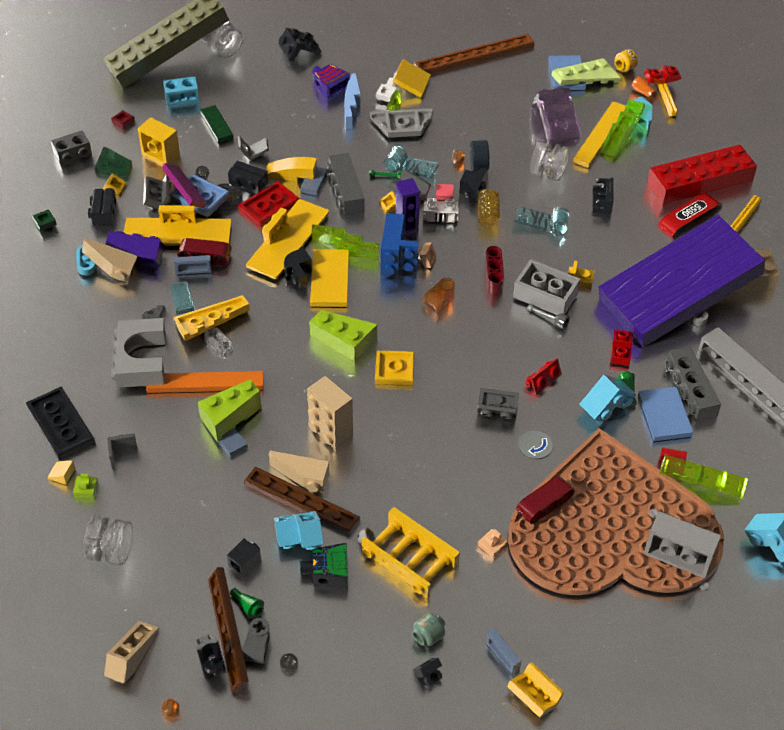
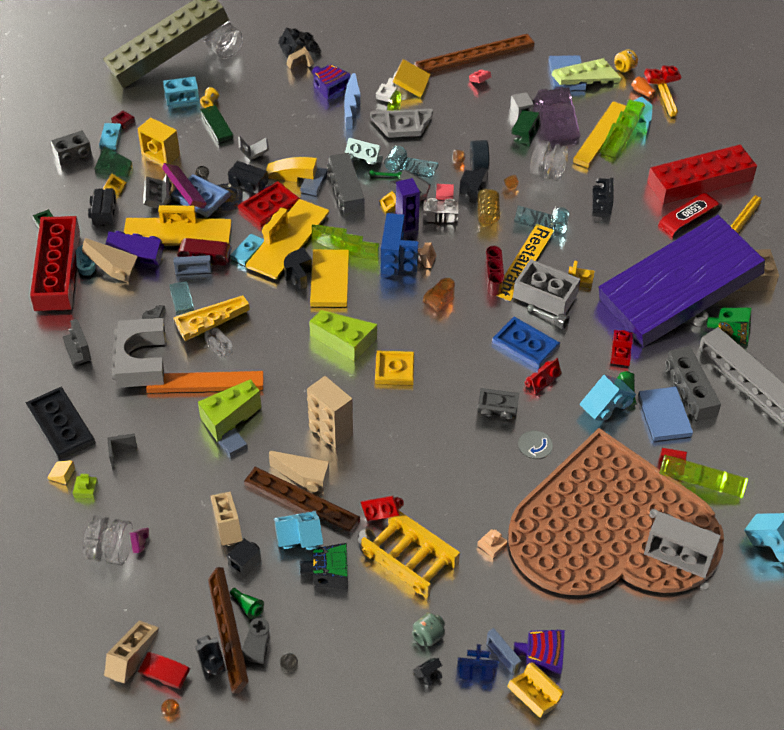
(55, 263): none -> red brick
(77, 344): none -> dark grey bracket
(110, 136): none -> medium azure plate
(138, 539): none -> magenta tile
(164, 669): none -> red slope
(208, 93): none -> yellow bush
(226, 518): none -> tan slope
(246, 249): none -> medium azure plate
(299, 57): none -> tan tile
(363, 150): none -> light aqua bracket
(381, 507): none -> red hinge
(467, 665): none -> clear blue hips
(480, 76): none -> coral tile
(511, 182): none -> clear orange hinge
(520, 103): none -> light grey brick
(526, 127): none -> dark green hinge
(526, 342): none -> blue tile
(530, 250): none -> yellow sticker
(544, 649): none -> dark purple torso
(545, 499): dark red beam -> none
(734, 322): none -> green torso

